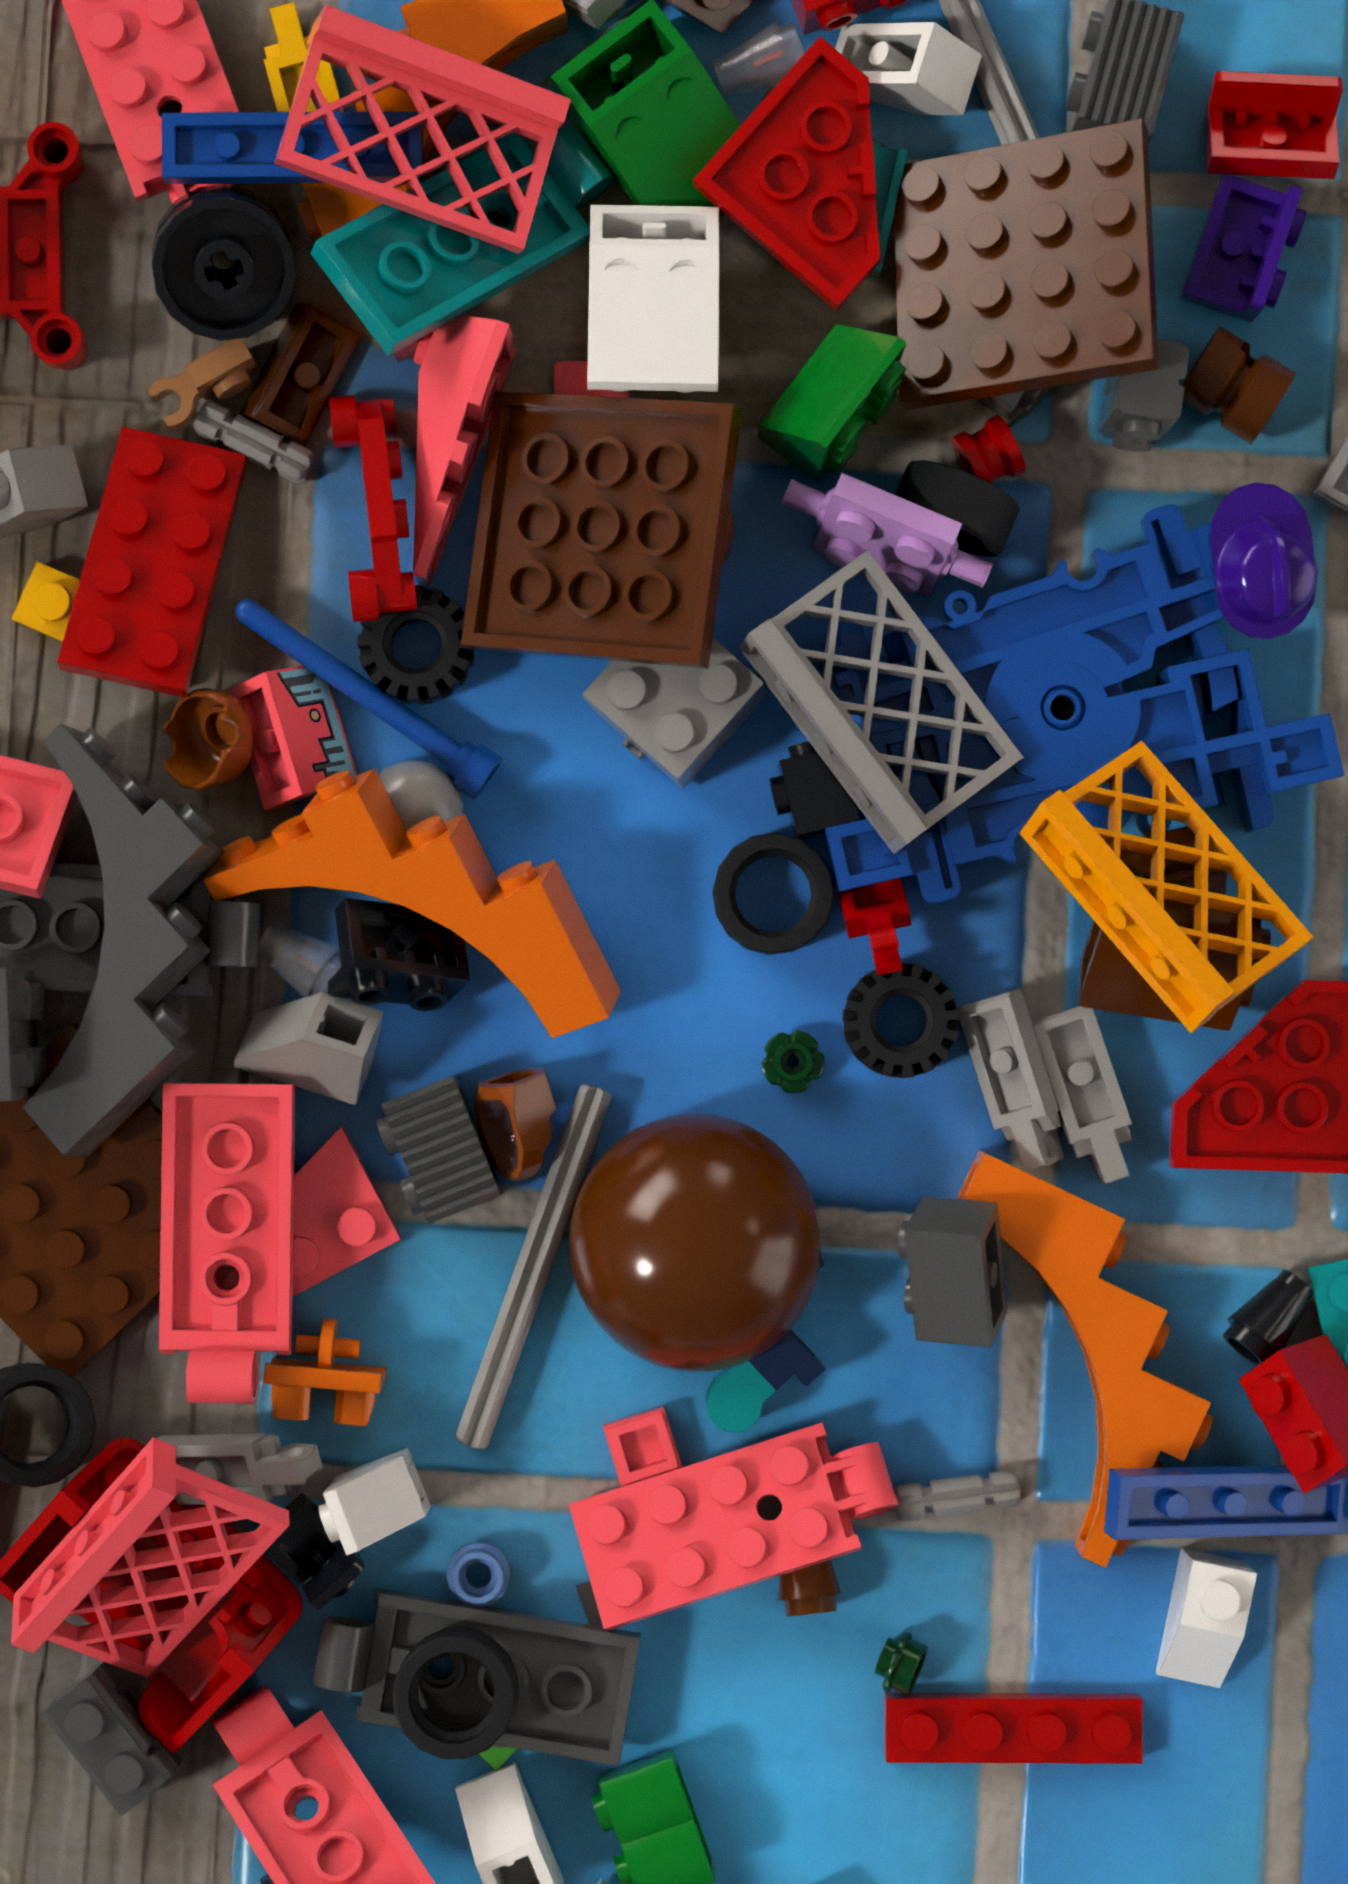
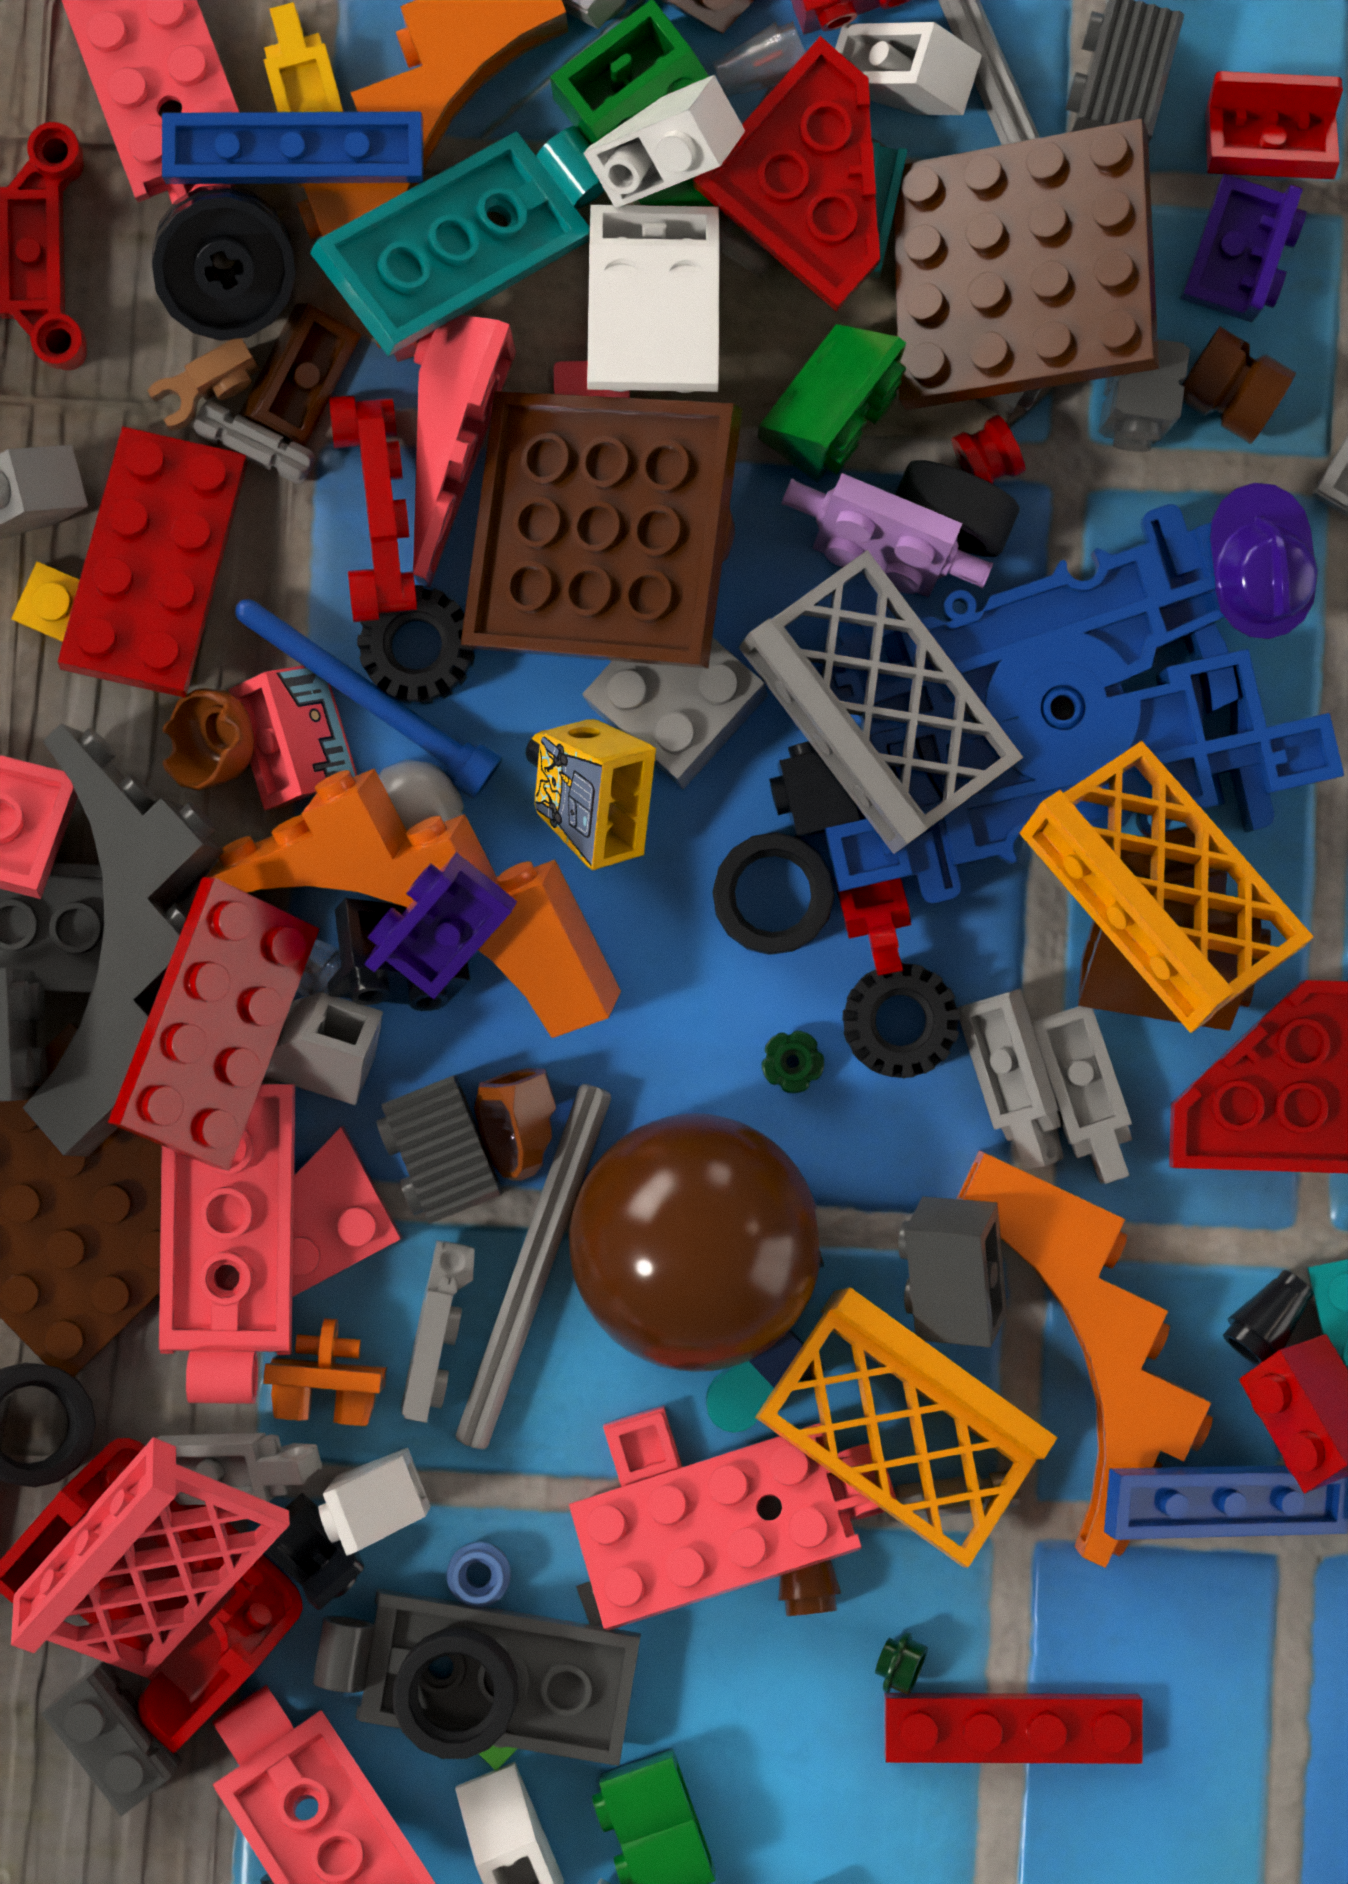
(214, 1024): none -> red plate
(437, 1325): none -> light grey hinge
(439, 78): coral fence -> none
(442, 926): none -> dark purple bracket
(594, 789): none -> yellow torso
(666, 142): none -> white slope
(938, 1381): none -> light orange fence
(1205, 1617): white slope -> none

